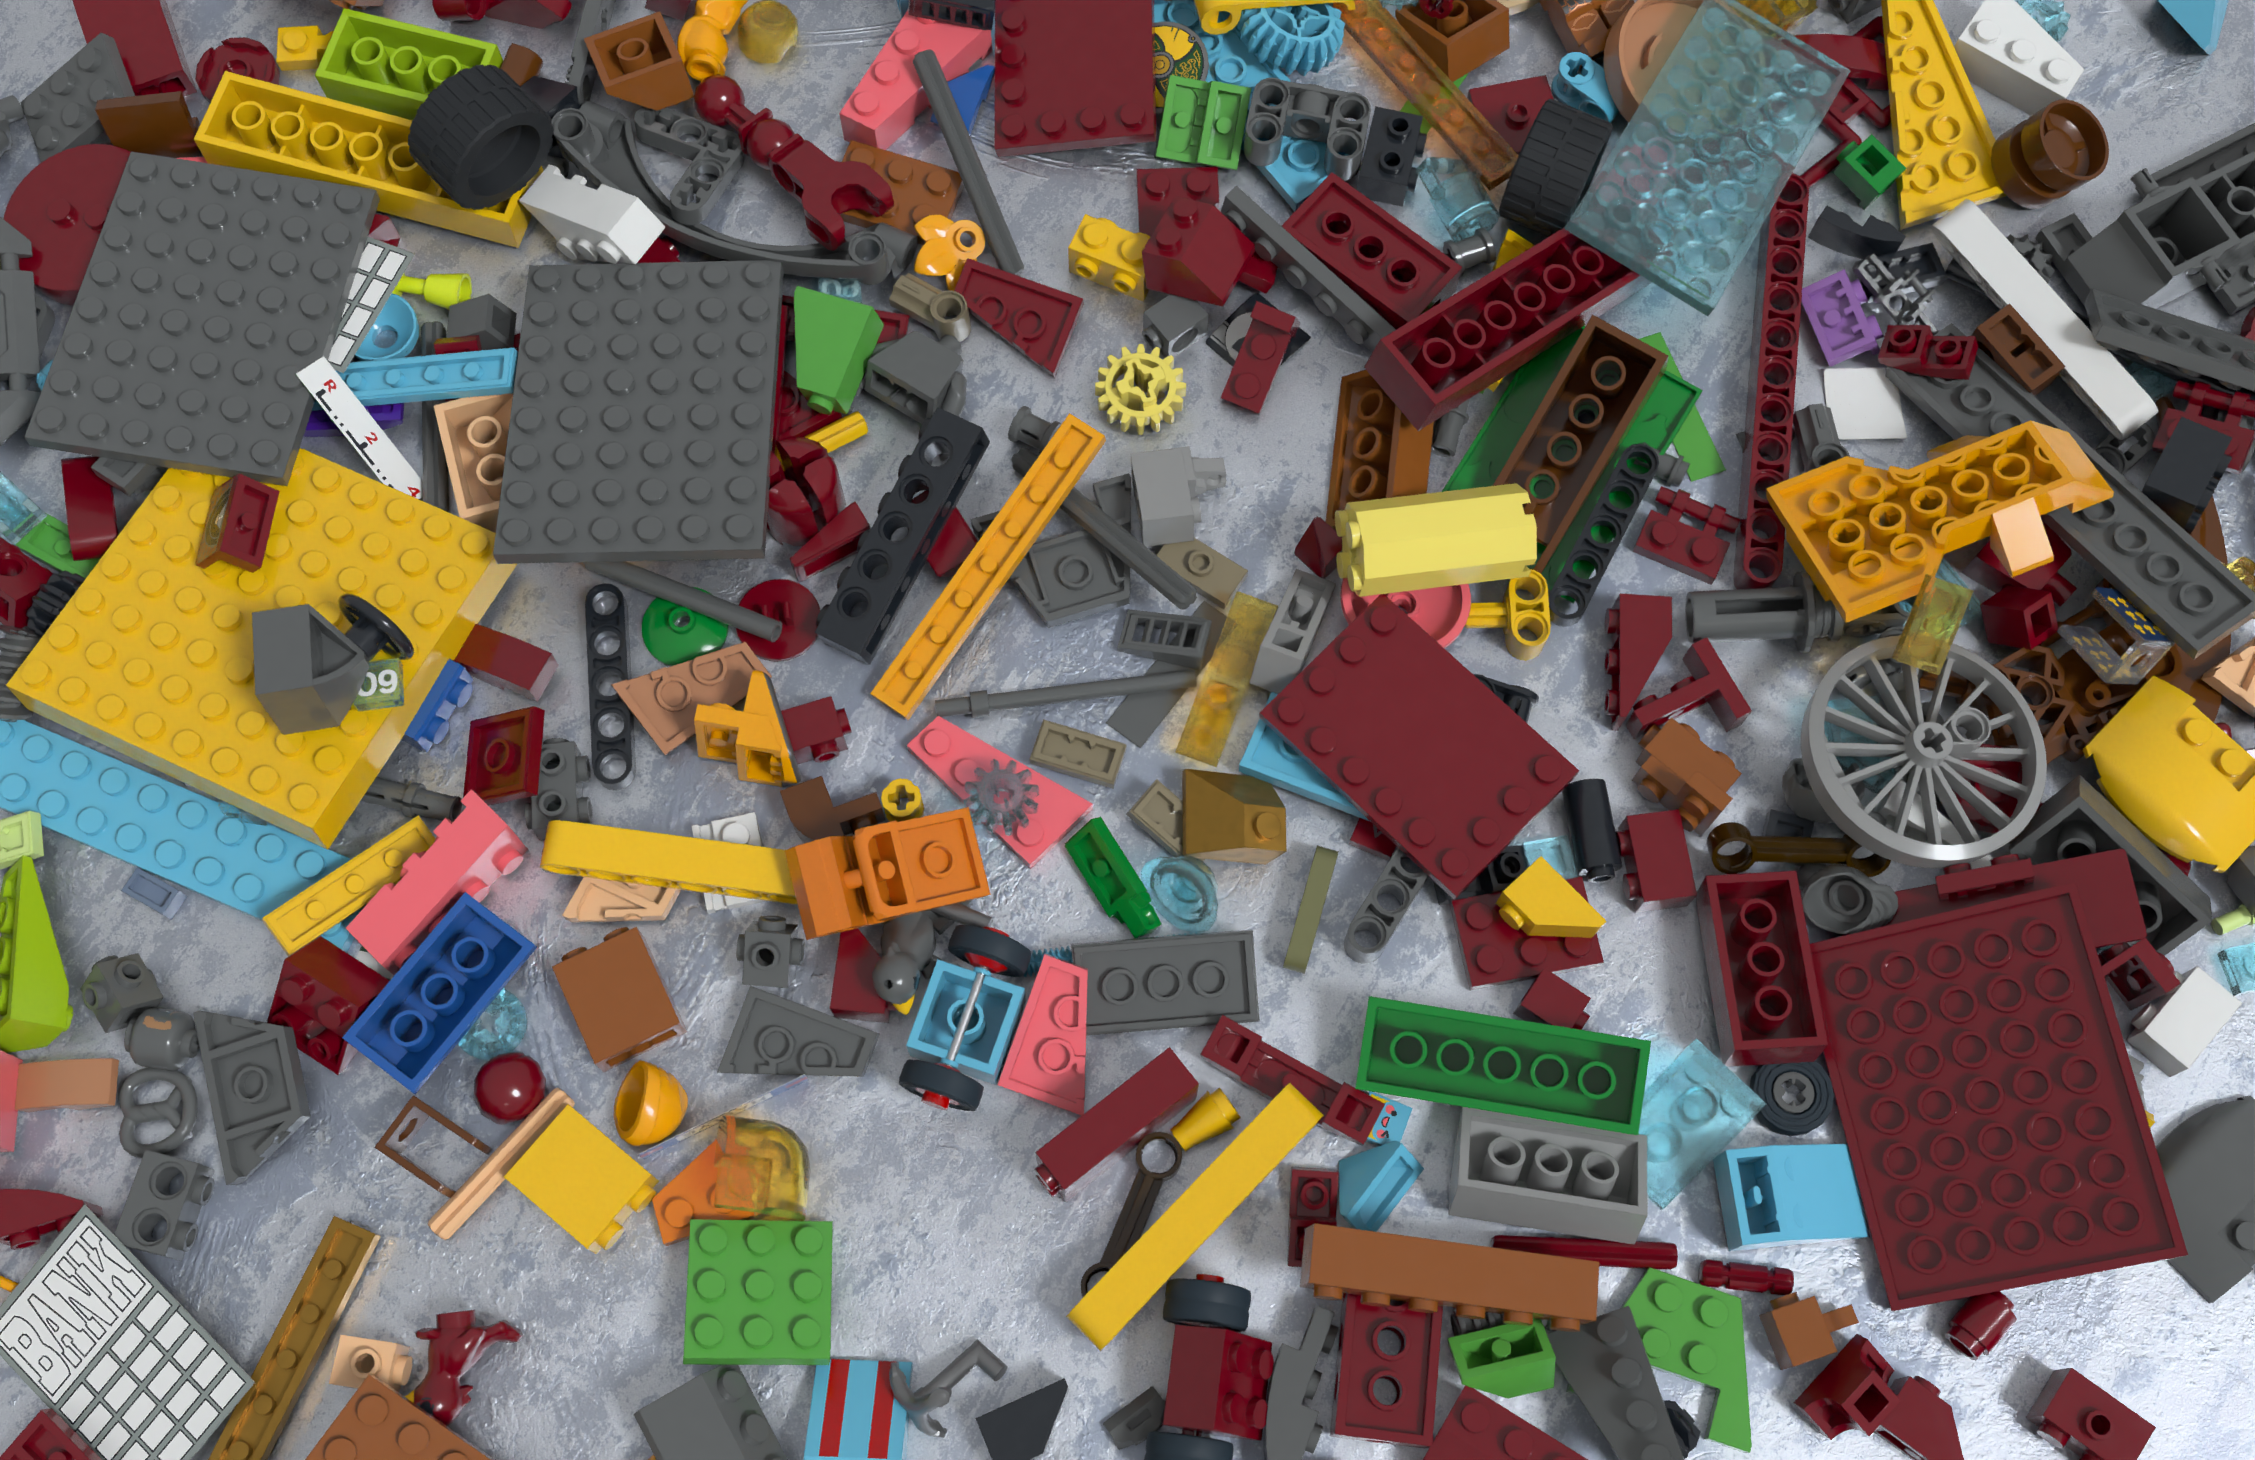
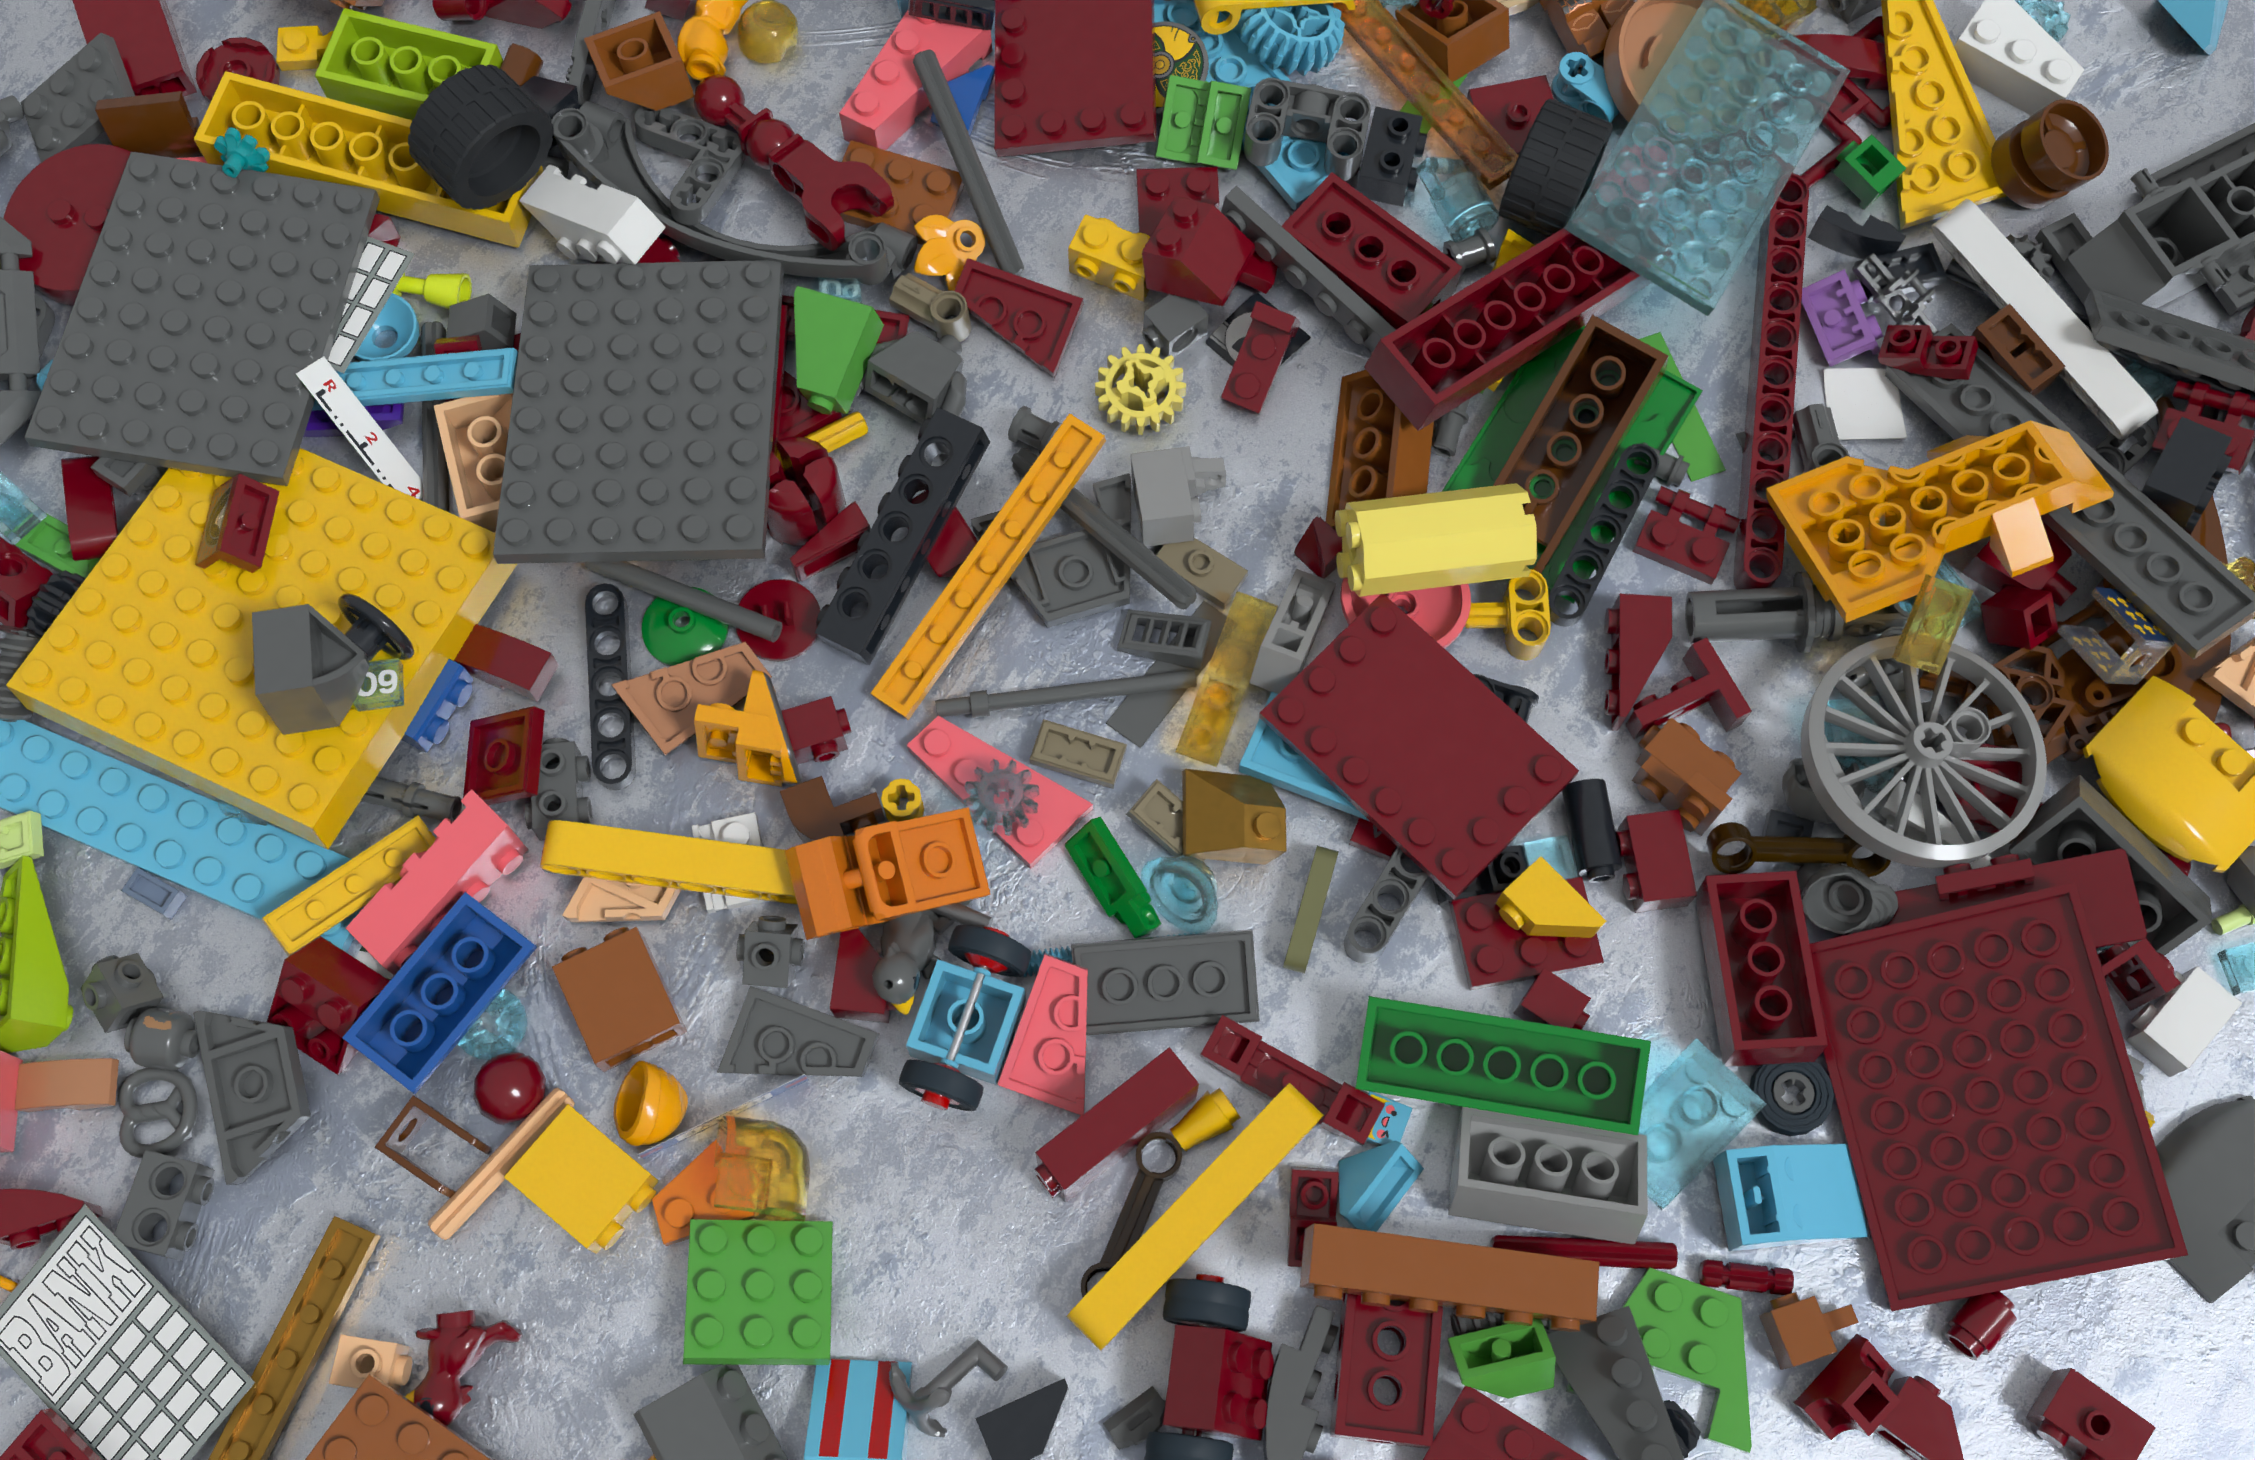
(241, 154): none -> teal plant

